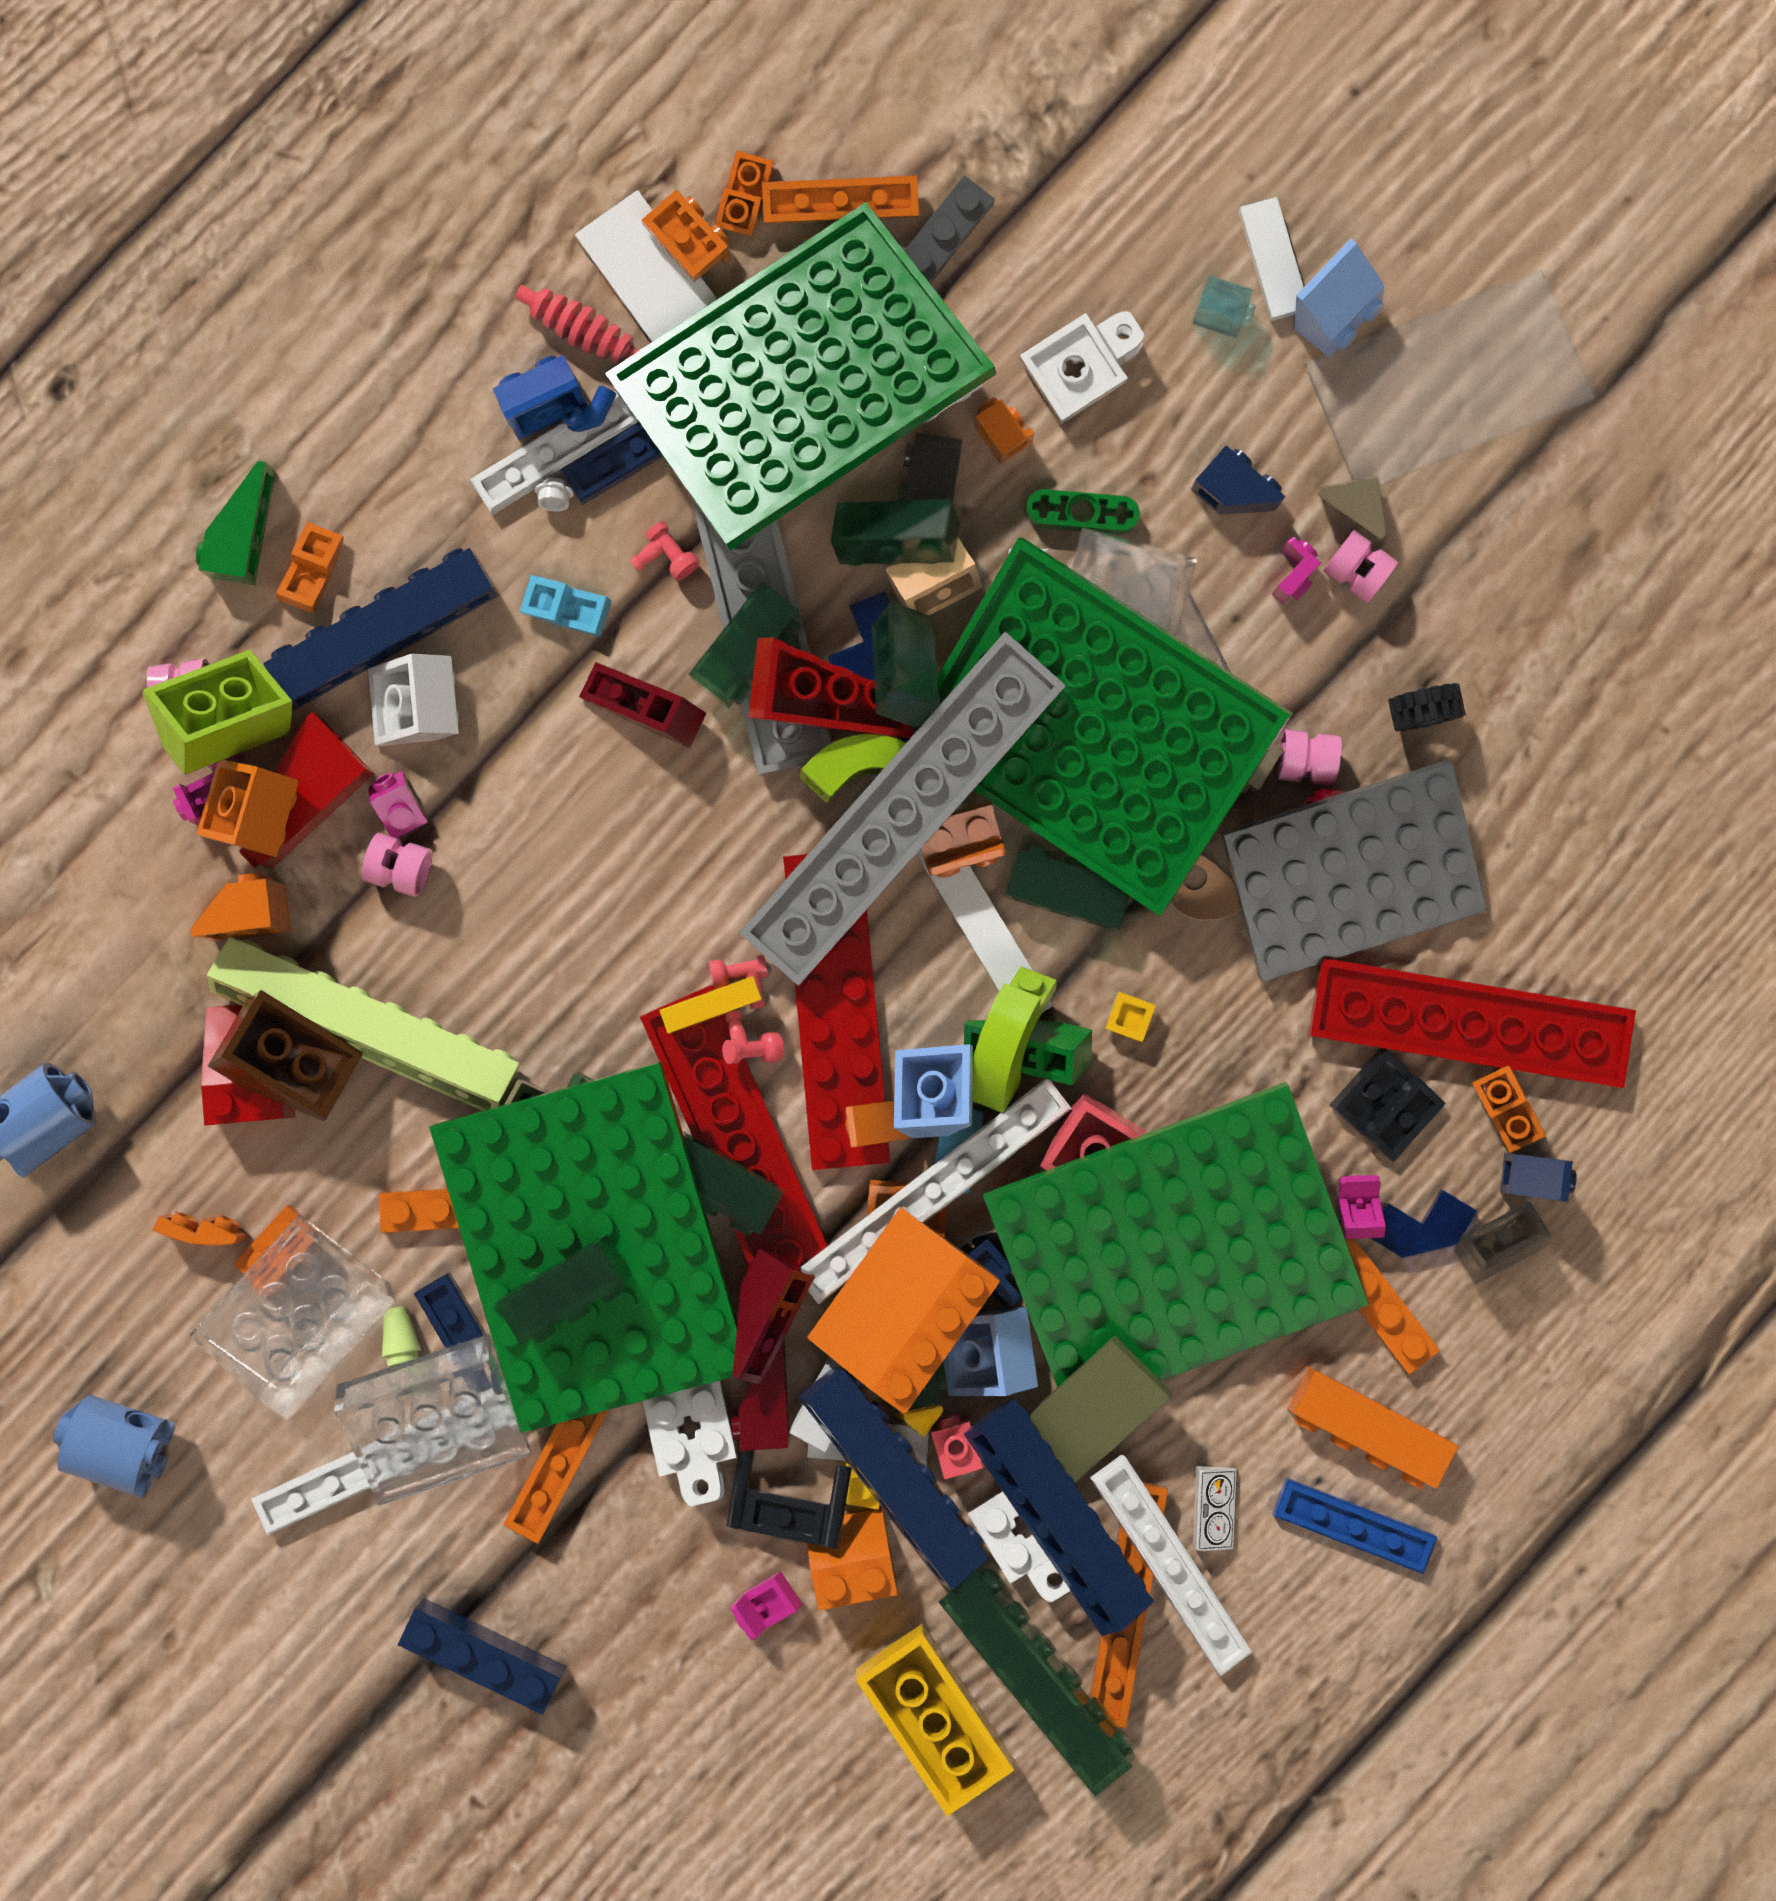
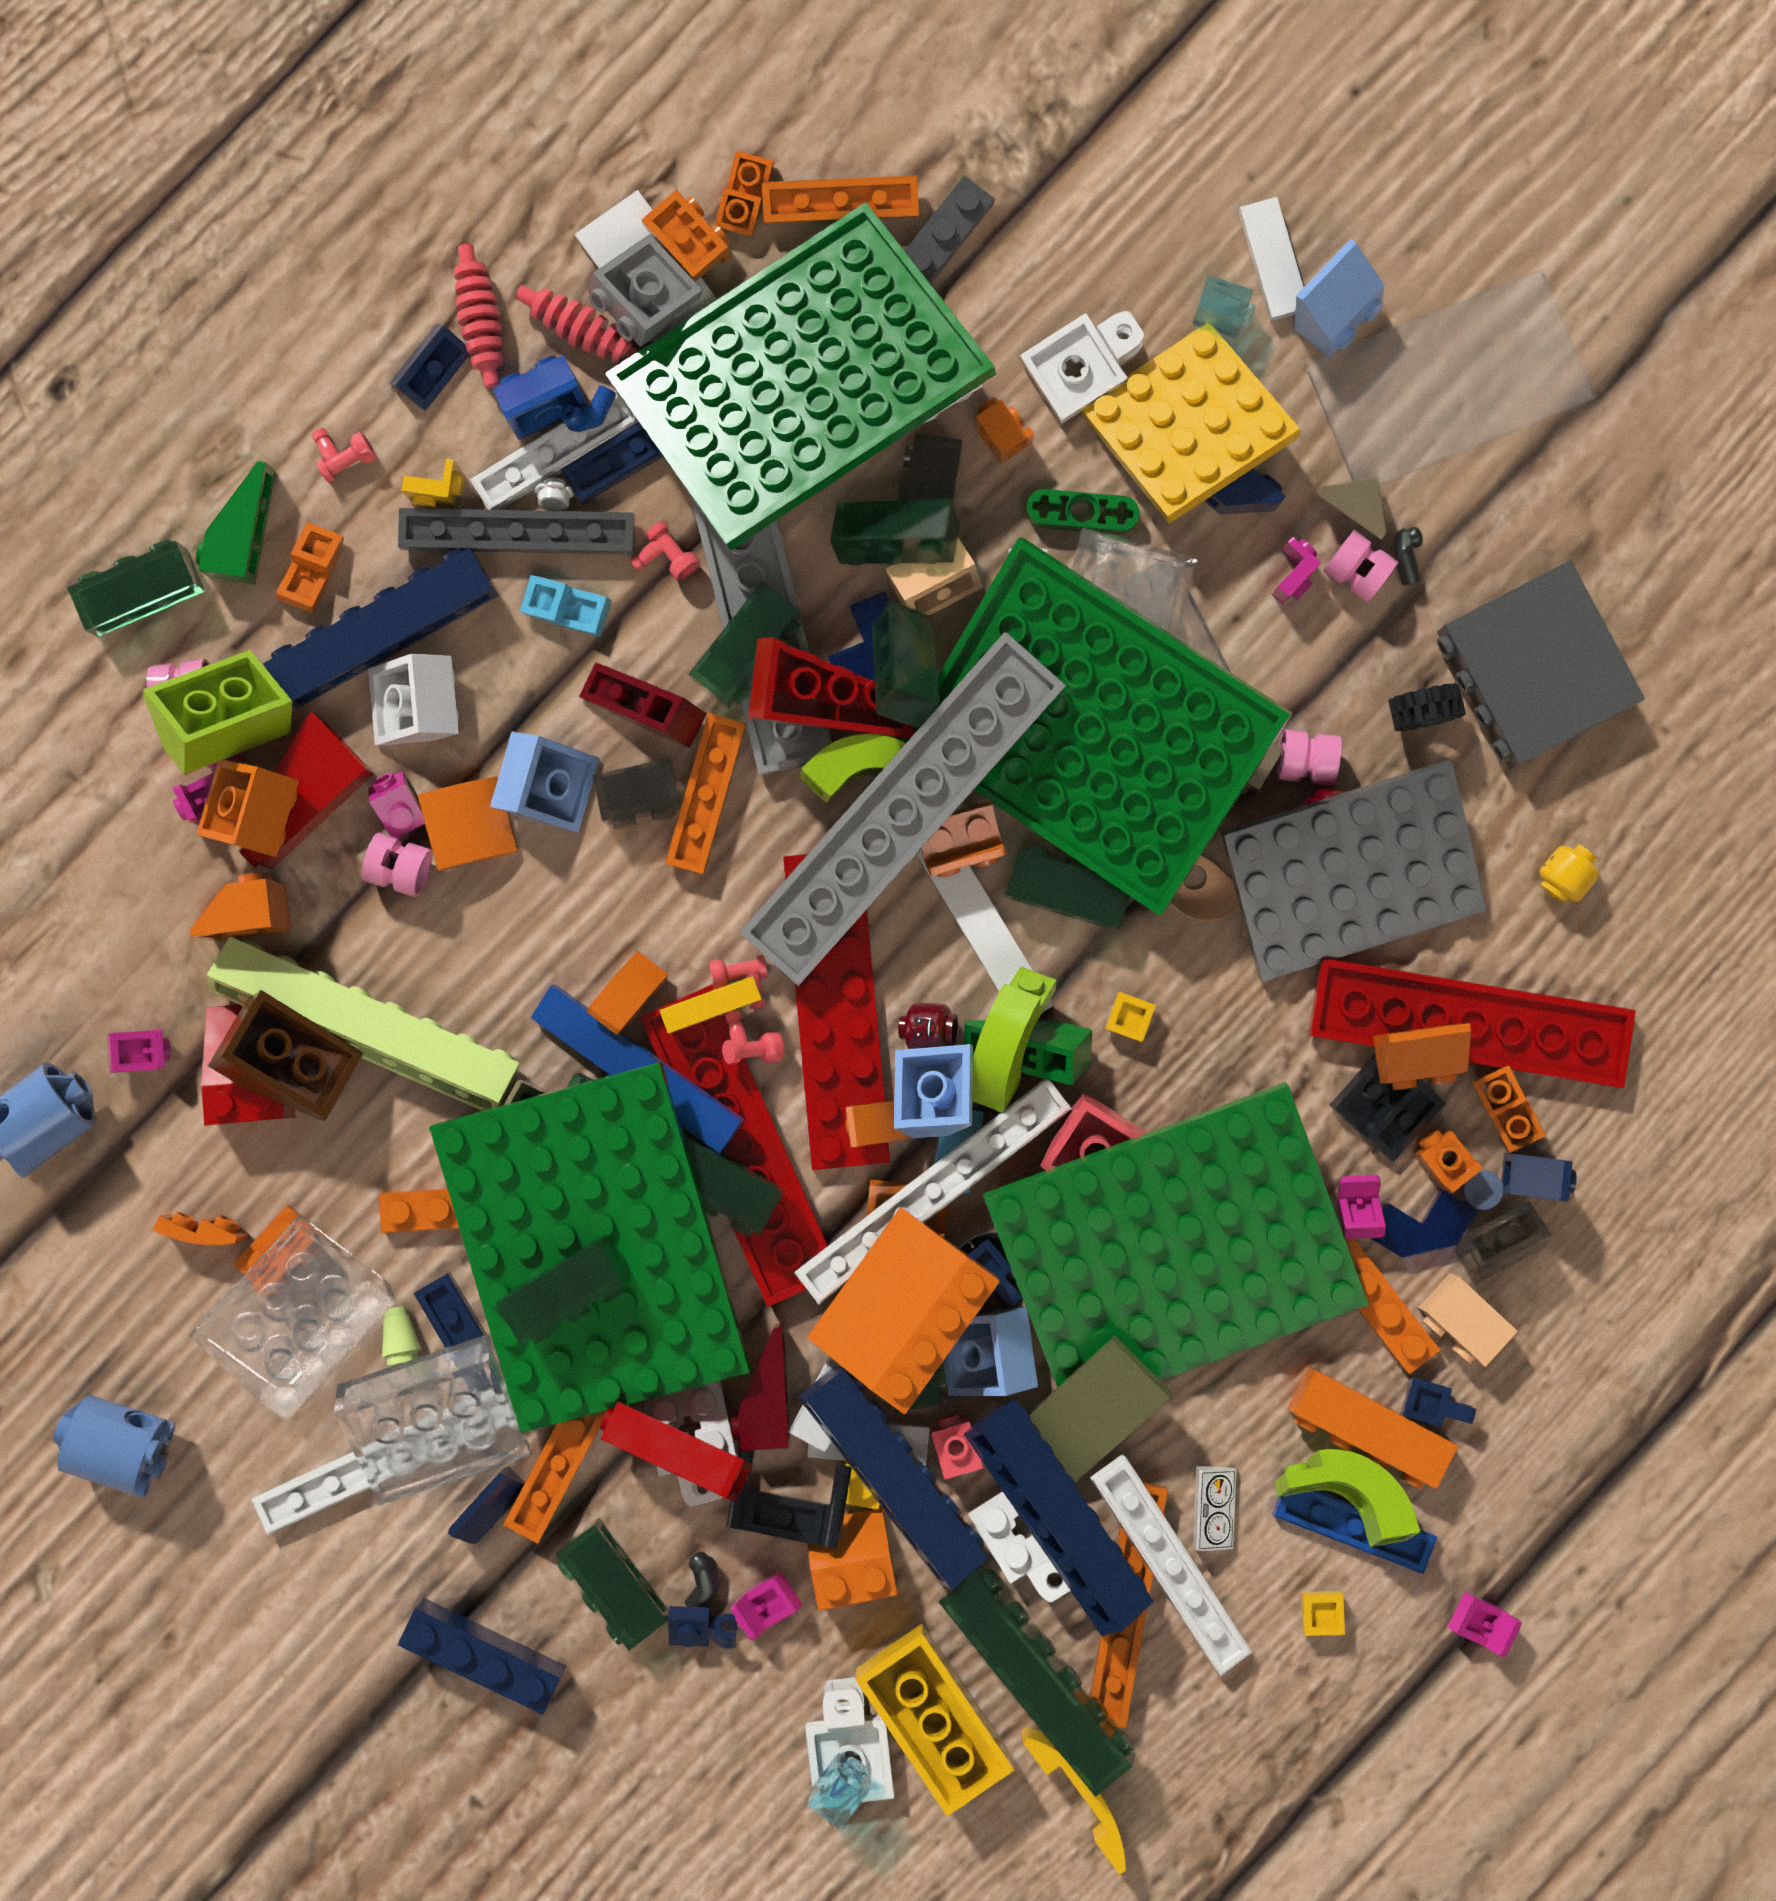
(135, 588): none -> clear green brick
(138, 1051): none -> dark pink bracket
(335, 462): none -> coral piece
(429, 492): none -> yellow bracket
(430, 366): none -> dark blue slope
(465, 826): none -> orange slope
(478, 315): none -> coral piece
(487, 1507): none -> dark blue slope
(516, 531): none -> dark grey plate
(544, 781): none -> light blue slope
(612, 1585): none -> clear green brick
(614, 1054): none -> blue tile
(627, 993): none -> orange slope
(638, 793): none -> clear smoke brick
(642, 290): none -> light grey plate
(675, 1451): none -> red slope
(696, 1627): none -> dark blue plate
(706, 794): none -> orange plate
(706, 1579): none -> pearl dark grey arm
(766, 1311): dark red slope -> none
(840, 1789): none -> clear light blue brick
(849, 1729): none -> white plate
(921, 1419): yellow slope -> none
(928, 1026): none -> dark red head
(1107, 1832): none -> yellow slope
(1190, 422): none -> yellow plate
(1322, 1613): none -> yellow plate
(1366, 1484): none -> lime arch
(1407, 565): none -> pearl dark grey arm
(1423, 1054): none -> orange slope
(1431, 1154): none -> orange brick
(1431, 1403): none -> dark blue plate
(1467, 1320): none -> light nougat brick
(1483, 1190): none -> sand blue tile
(1485, 1624): none -> dark pink bracket
(1539, 665): none -> dark grey panel
(1569, 873): none -> yellow head

